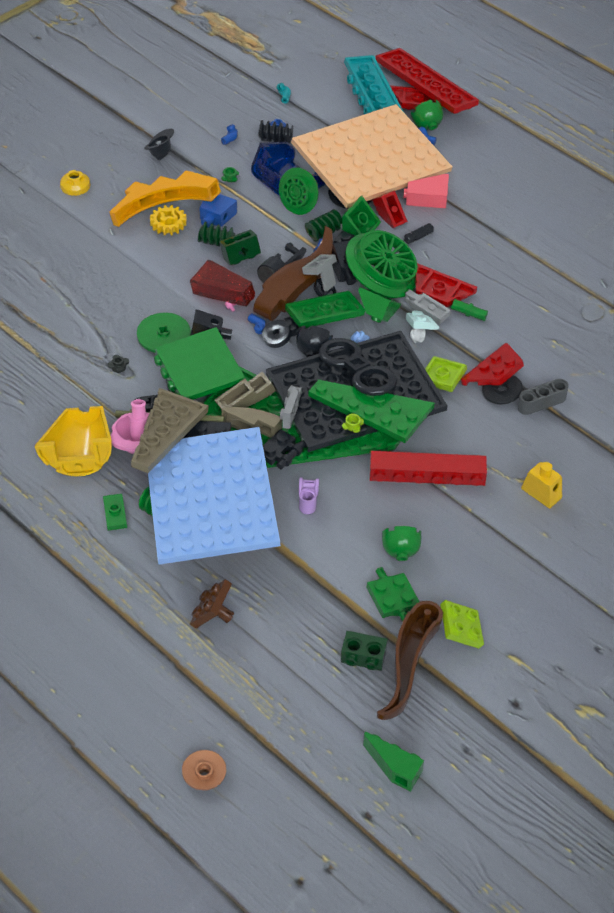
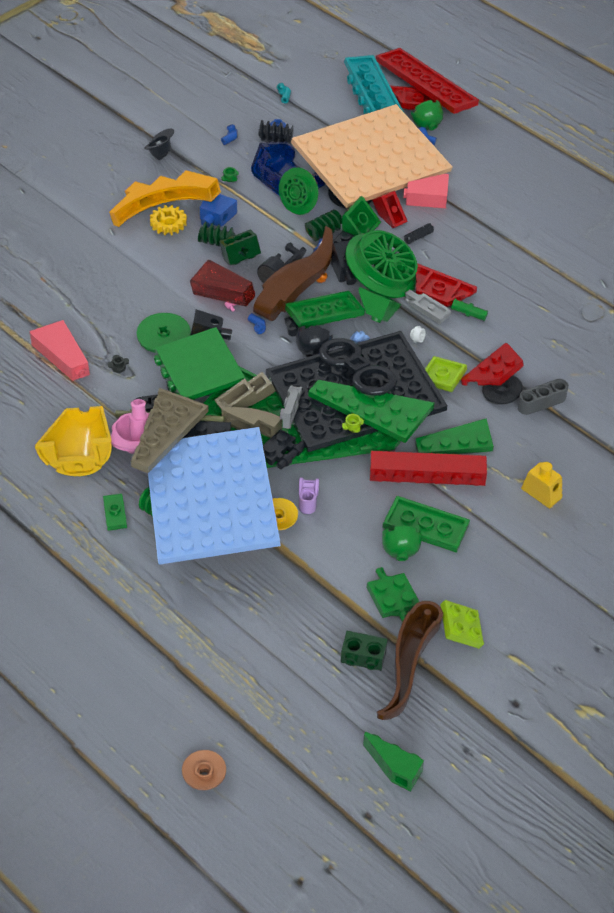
(61, 349): none -> coral slope
(75, 186): yellow piece -> none
(211, 605): reddish brown plate -> none
(279, 340): black piece -> none
(286, 512): none -> yellow dish
(323, 266): light grey piece -> none
(421, 321): light aqua plate -> none
(436, 526): none -> green tile
(463, 439): none -> green wing

